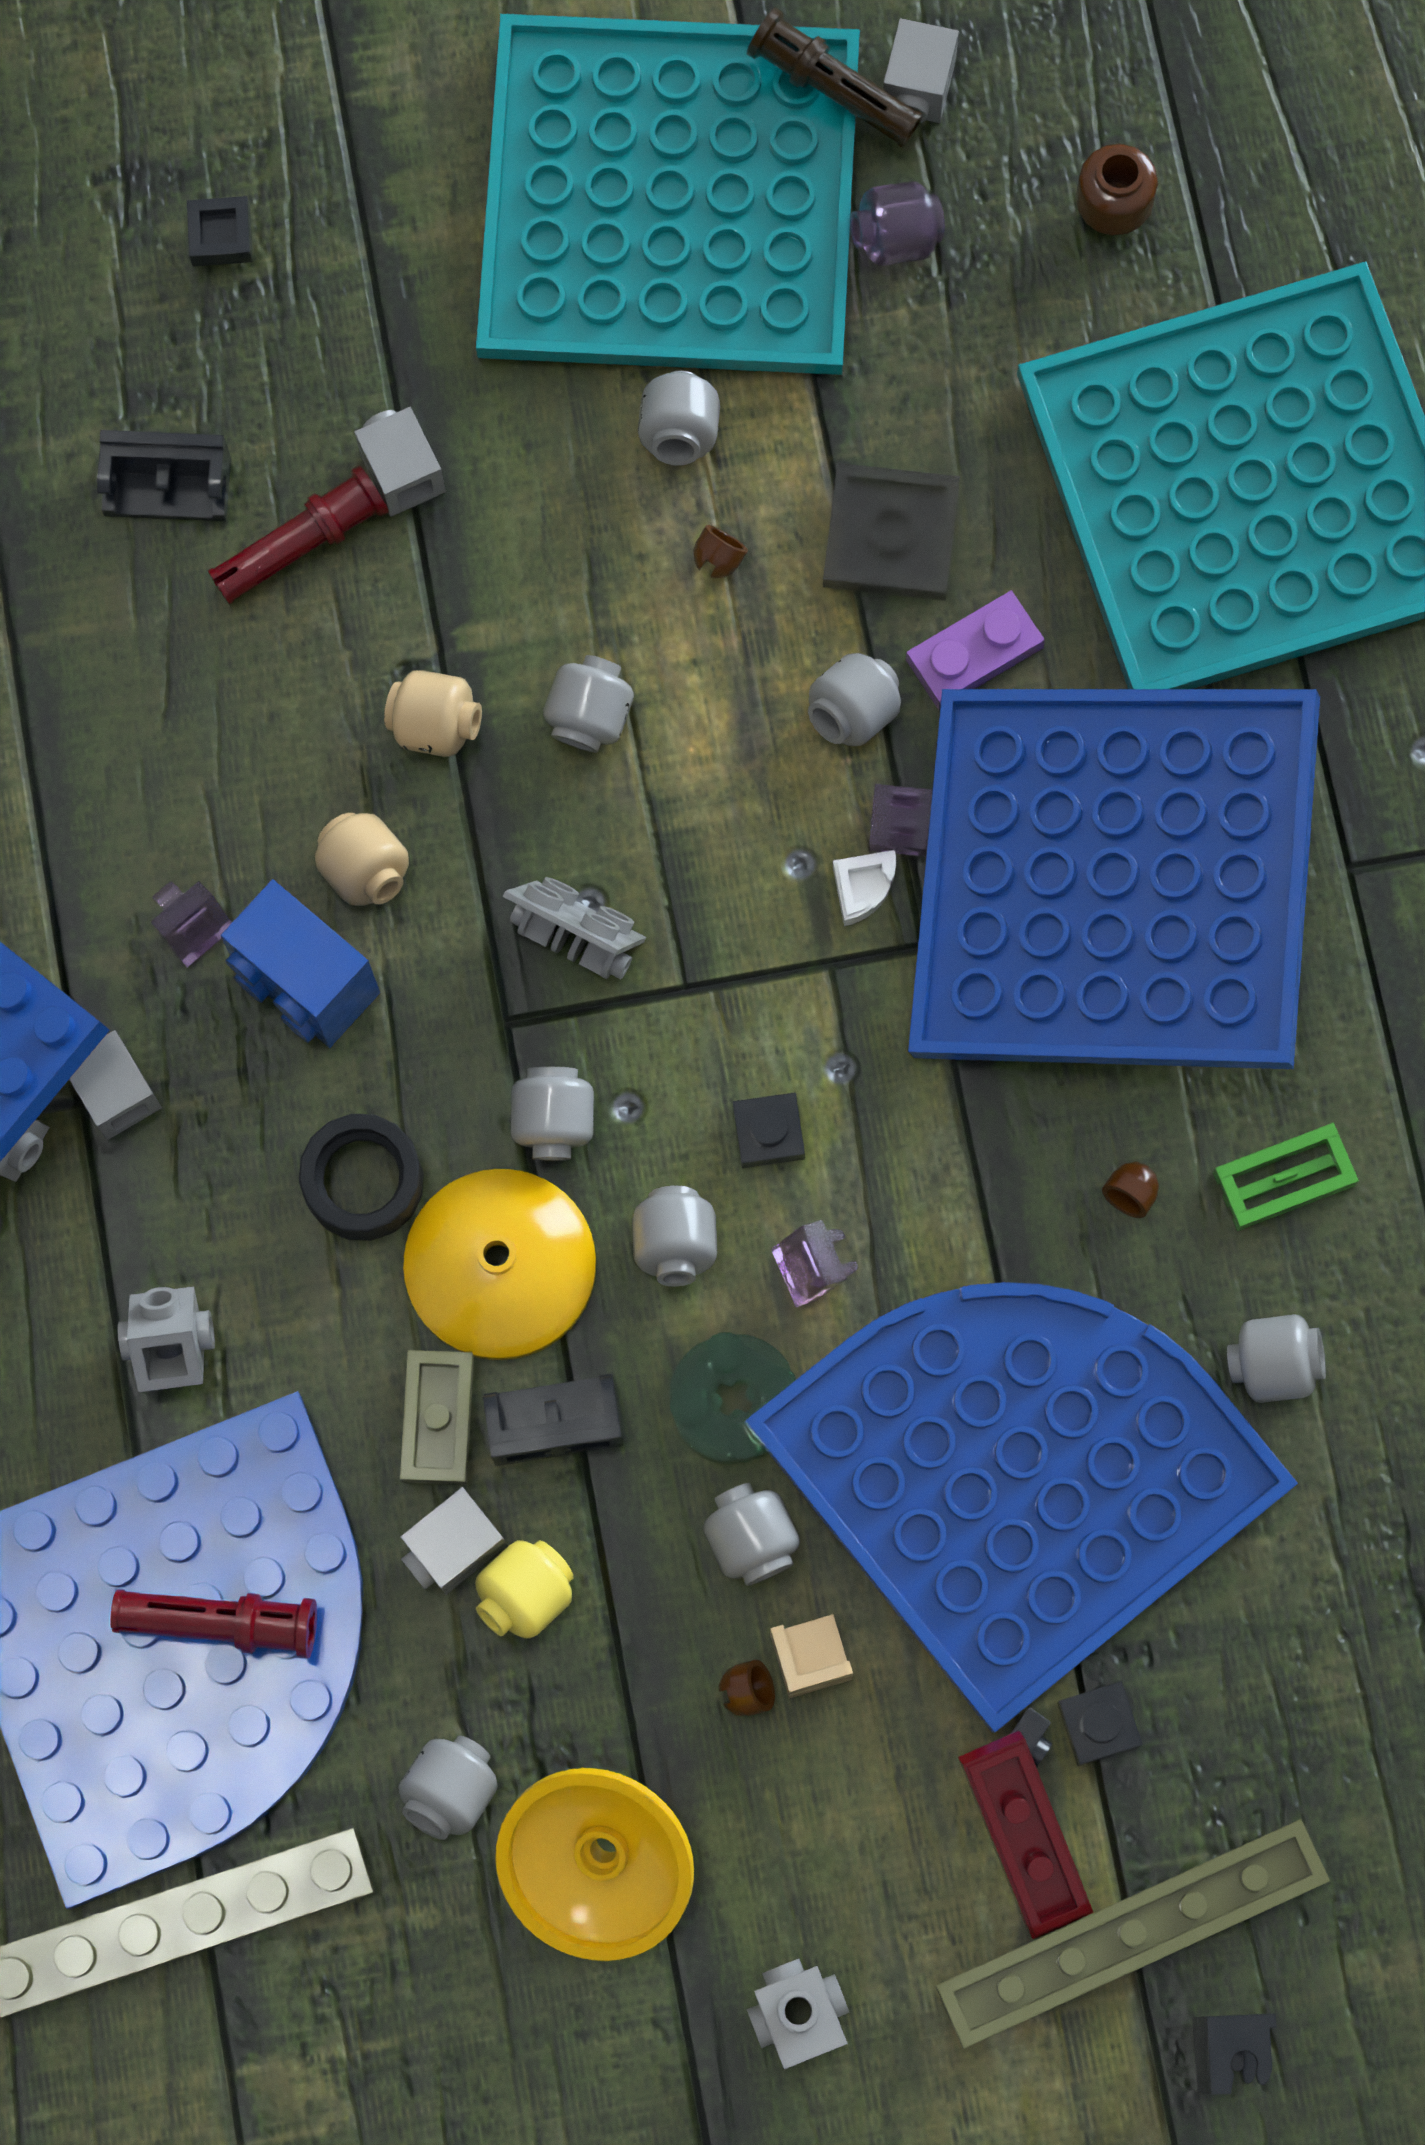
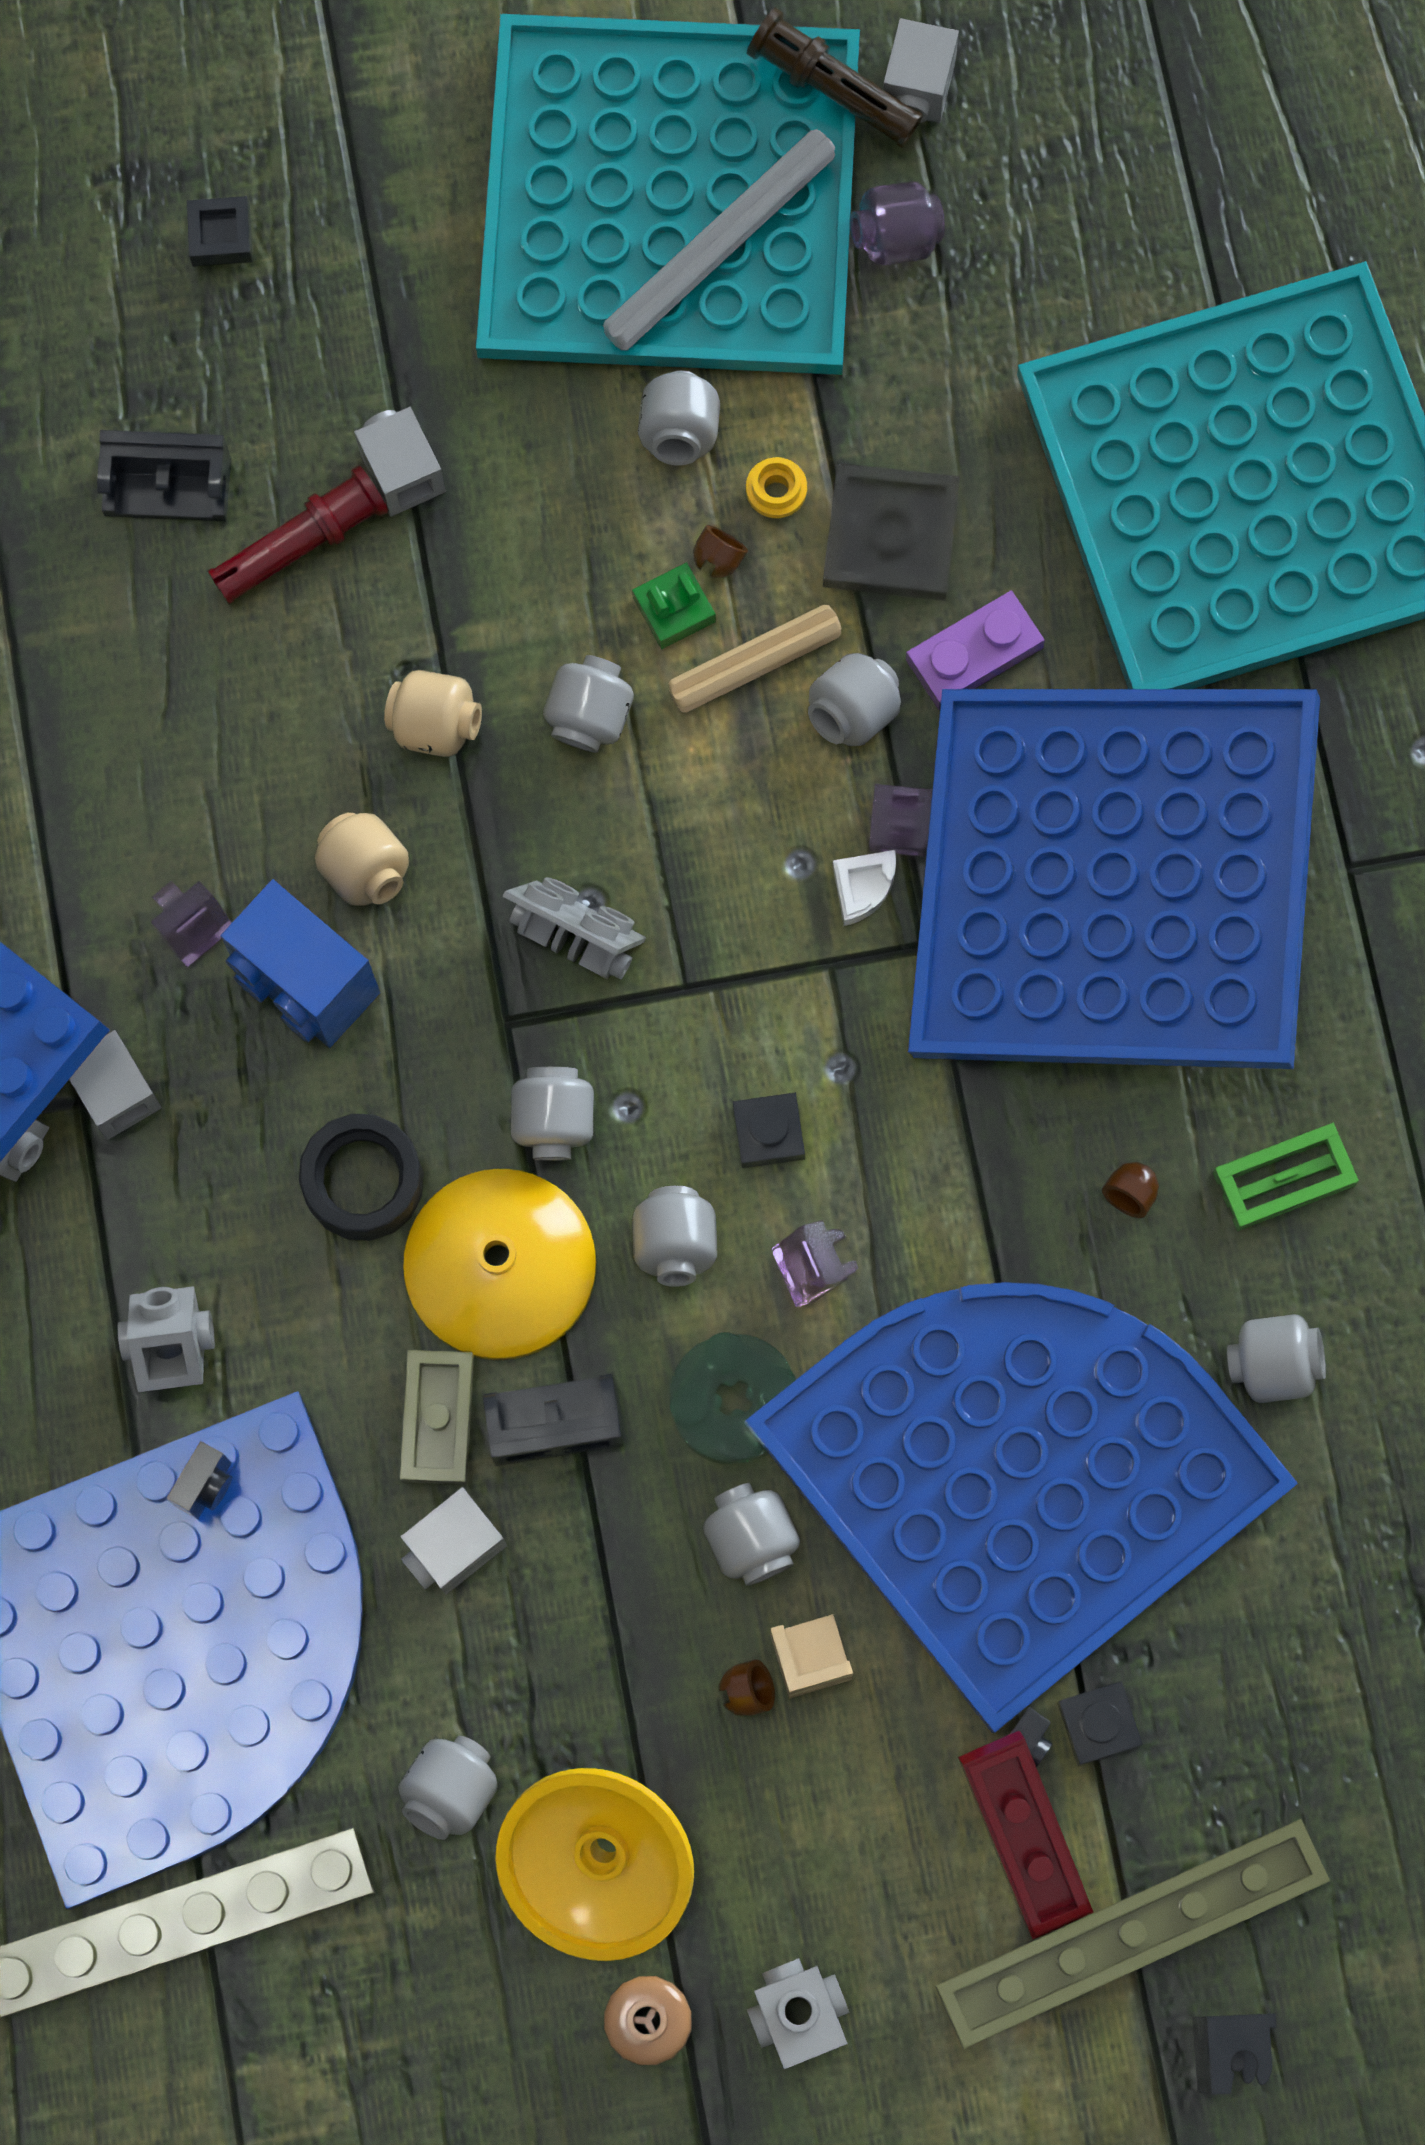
(201, 1481): none -> plate
(246, 1623): dark red pin -> none
(523, 1589): light yellow head -> none
(660, 2043): none -> medium nougat head
(674, 605): none -> green tile
(719, 239): none -> light grey axle
(755, 658): none -> tan axle
(776, 471): none -> yellow plate
(1116, 189): reddish brown head -> none

